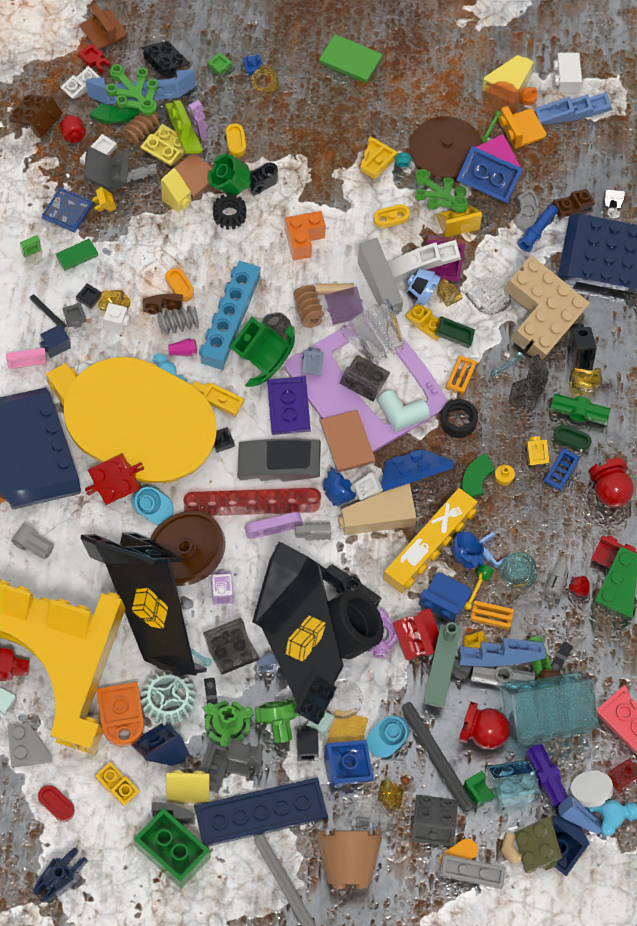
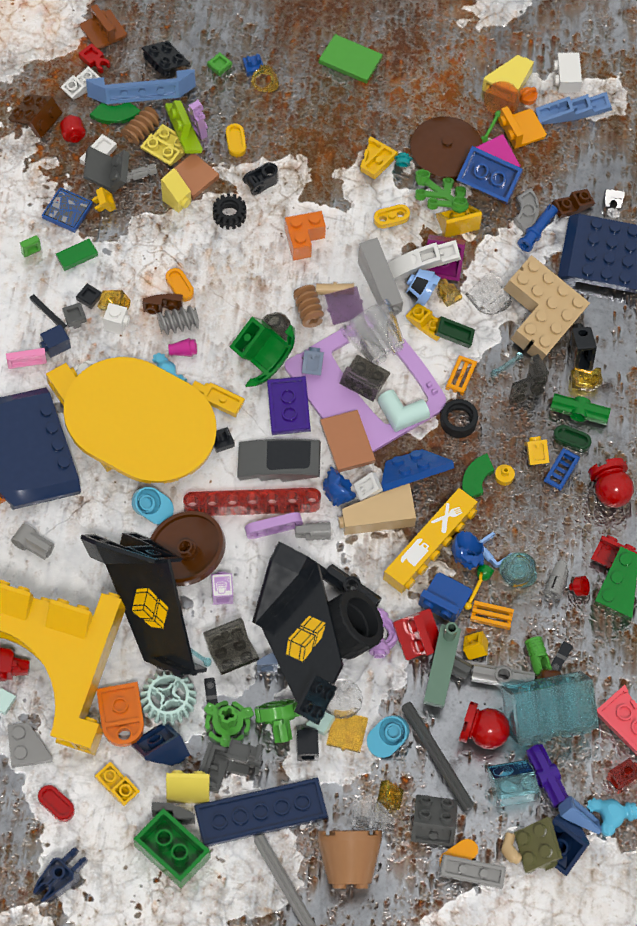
(114, 479): red plate -> none
(147, 105): bright green plant -> none
(218, 356): dark azure brick -> none
(229, 175): green brick -> none
(347, 763): blue slope -> none
(478, 789): green panel -> none
(508, 653): medium blue slope -> none
(592, 788): white tile -> none

